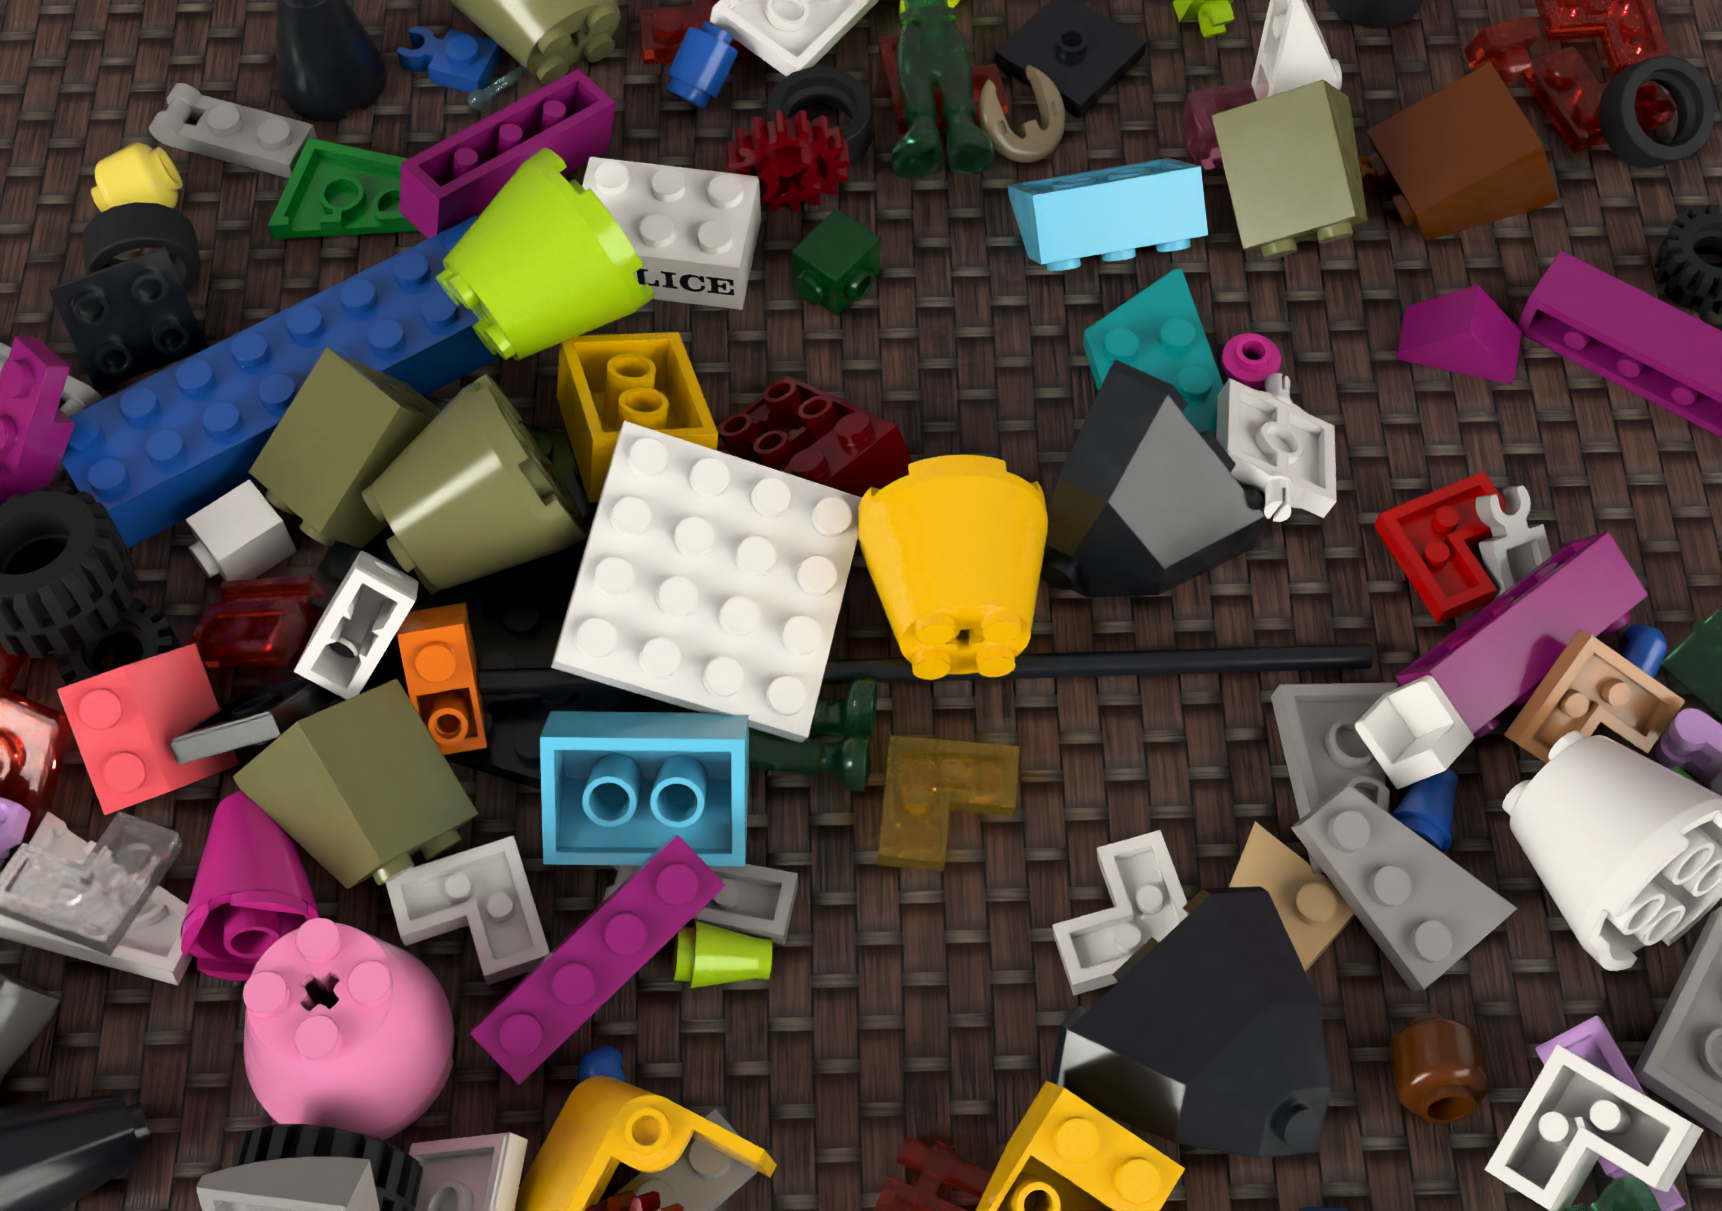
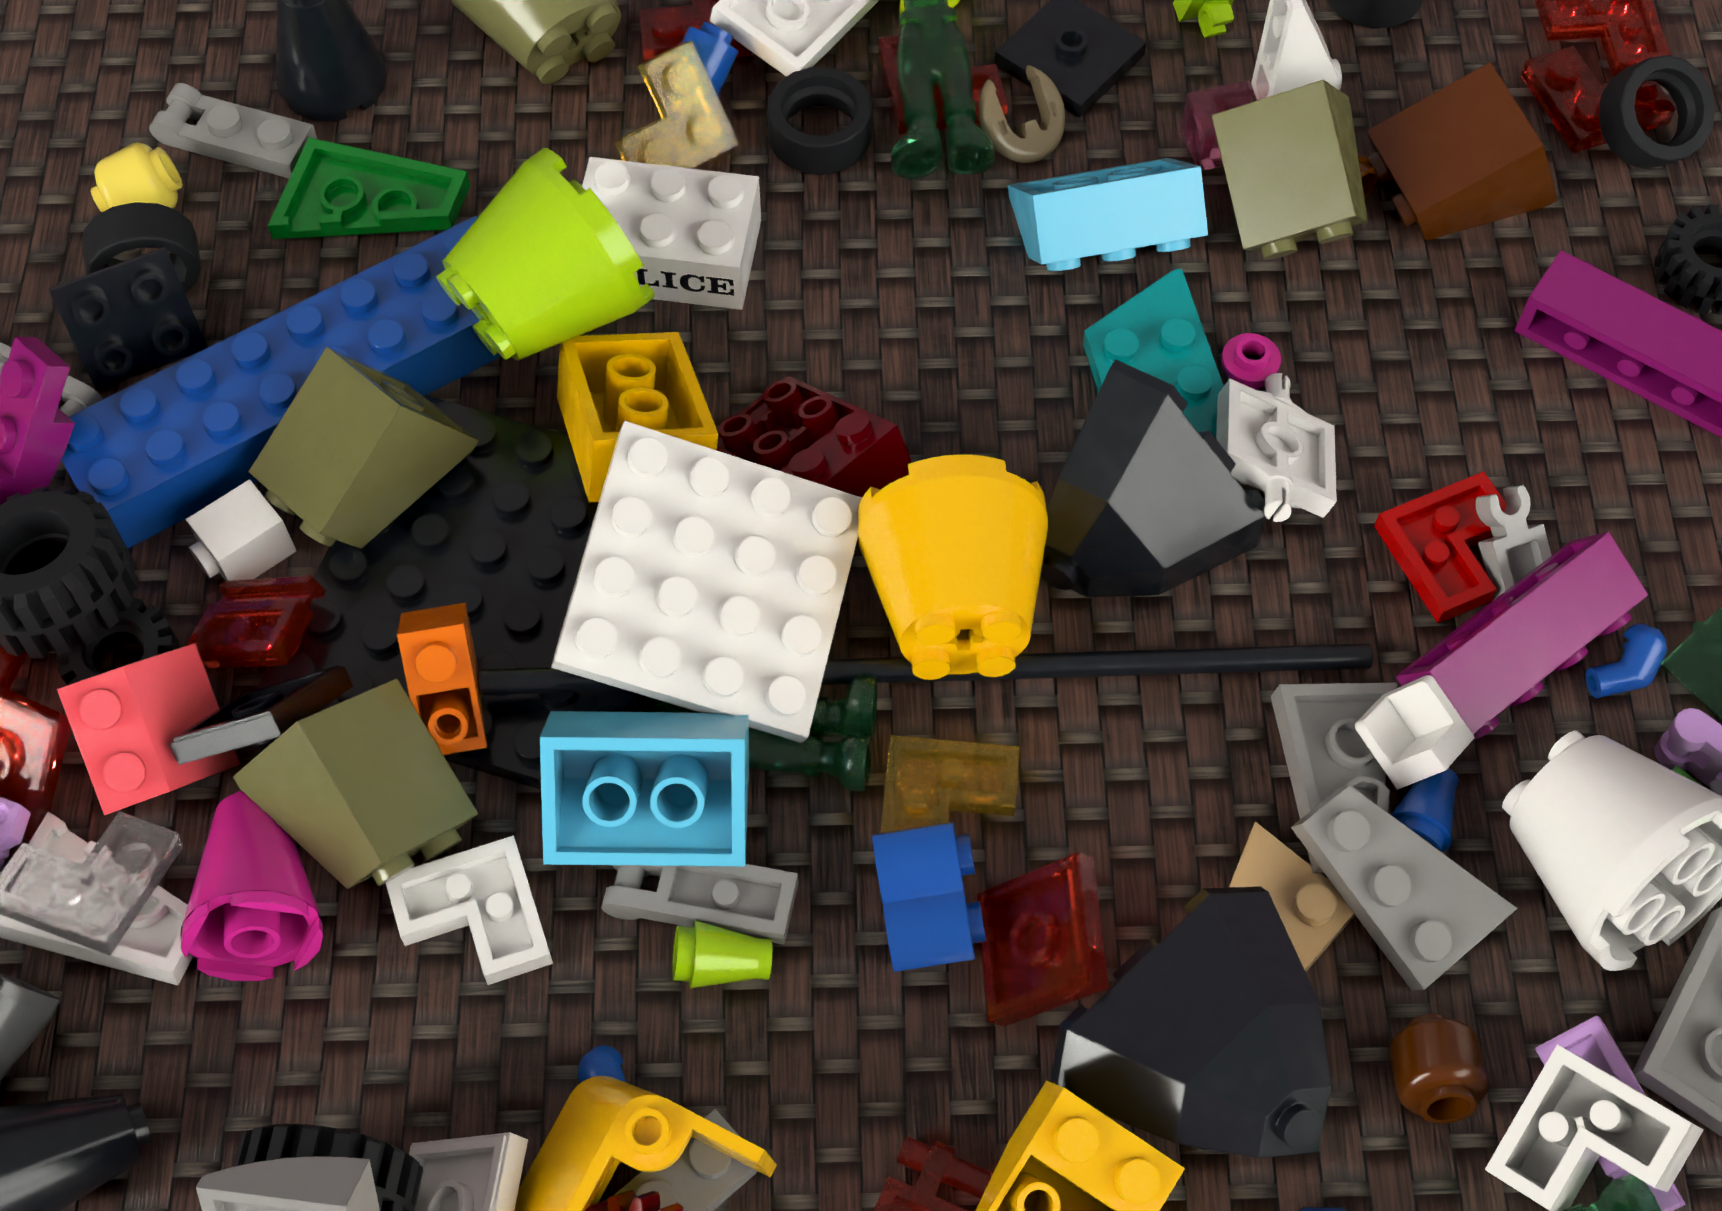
(345, 1031): bright pink cone -> none
(362, 617): white torso -> none
(455, 62): blue plate -> none
(473, 165): magenta brick -> none
(473, 494): olive cone -> none
(479, 98): clear light blue hinge -> none
(596, 958): magenta brick -> none
(691, 120): none -> clear yellow plate
(788, 158): dark red gear -> none
(836, 263): dark green brick -> none
(926, 896): none -> blue brick
(1042, 940): none -> clear red plate
(1145, 904): white plate -> none
(1461, 335): magenta slope -> none
(1504, 47): clear red tile -> none
(1590, 688): medium nougat plate -> none

